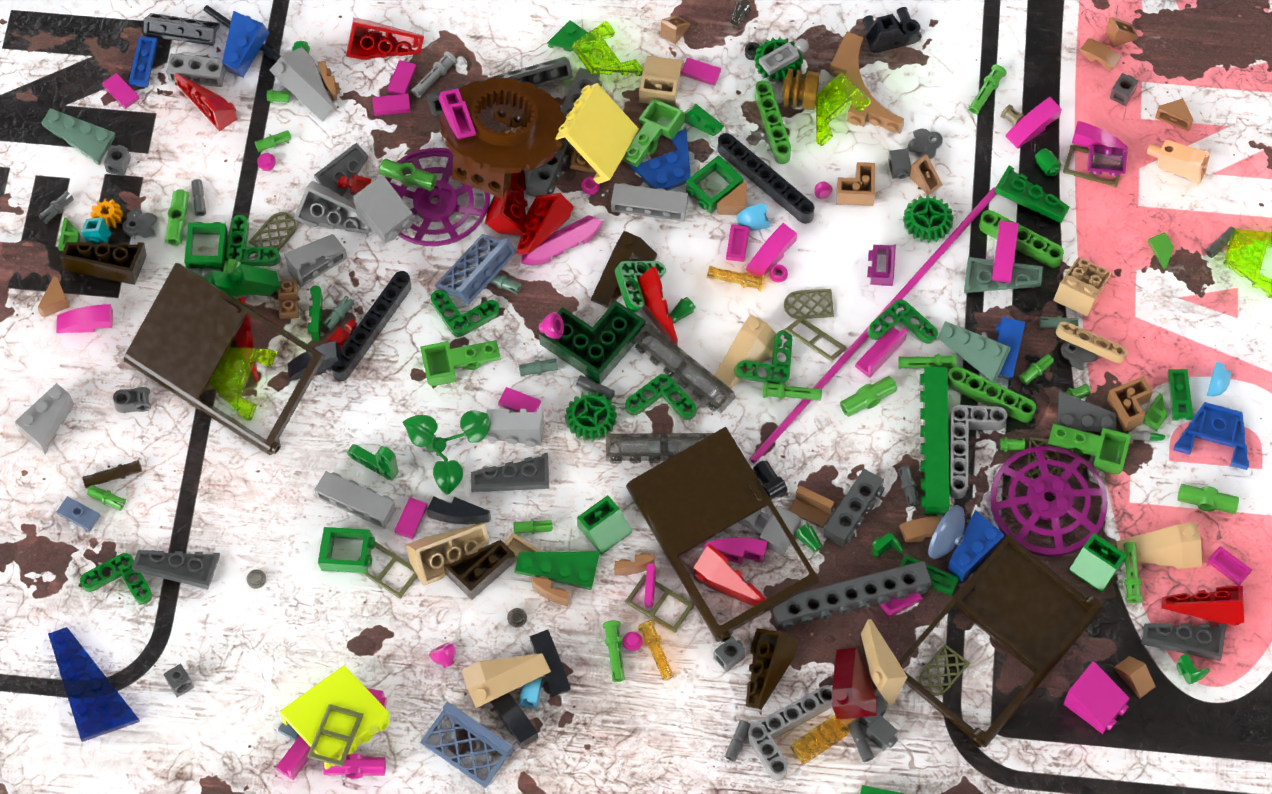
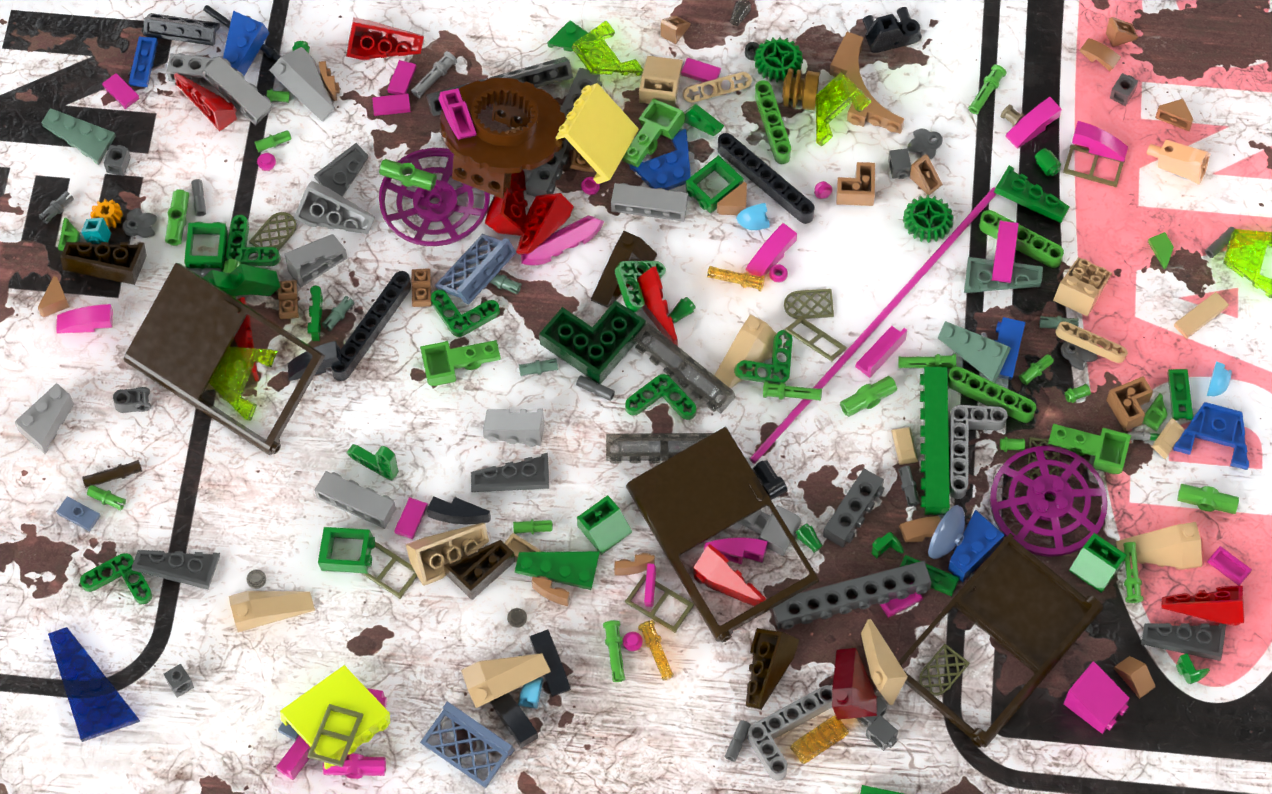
(237, 90): none -> light grey brick
(261, 608): none -> tan wedge
(342, 336): red plate -> none
(355, 184): red plate -> none
(383, 209): light grey slope -> none
(421, 287): none -> medium nougat slope
(421, 433): green plant -> none
(444, 654): dark pink brick -> none
(516, 400): dark pink tile -> none
(552, 326): dark pink brick -> none
(579, 423): green gear -> none
(717, 89): none -> tan beam
(725, 660): dark grey brick -> none
(737, 243): dark pink tile -> none
(783, 56): light grey plate -> none
(812, 506): medium nougat panel -> none
(861, 744): dark grey piece -> none
(882, 265): magenta window -> none
(904, 317): green beam -> none
(904, 446): none -> tan tile
(1083, 415): dark grey wing -> none
(1107, 160): magenta window -> none
(1168, 438): none -> tan tile
(1201, 315): none -> tan tile

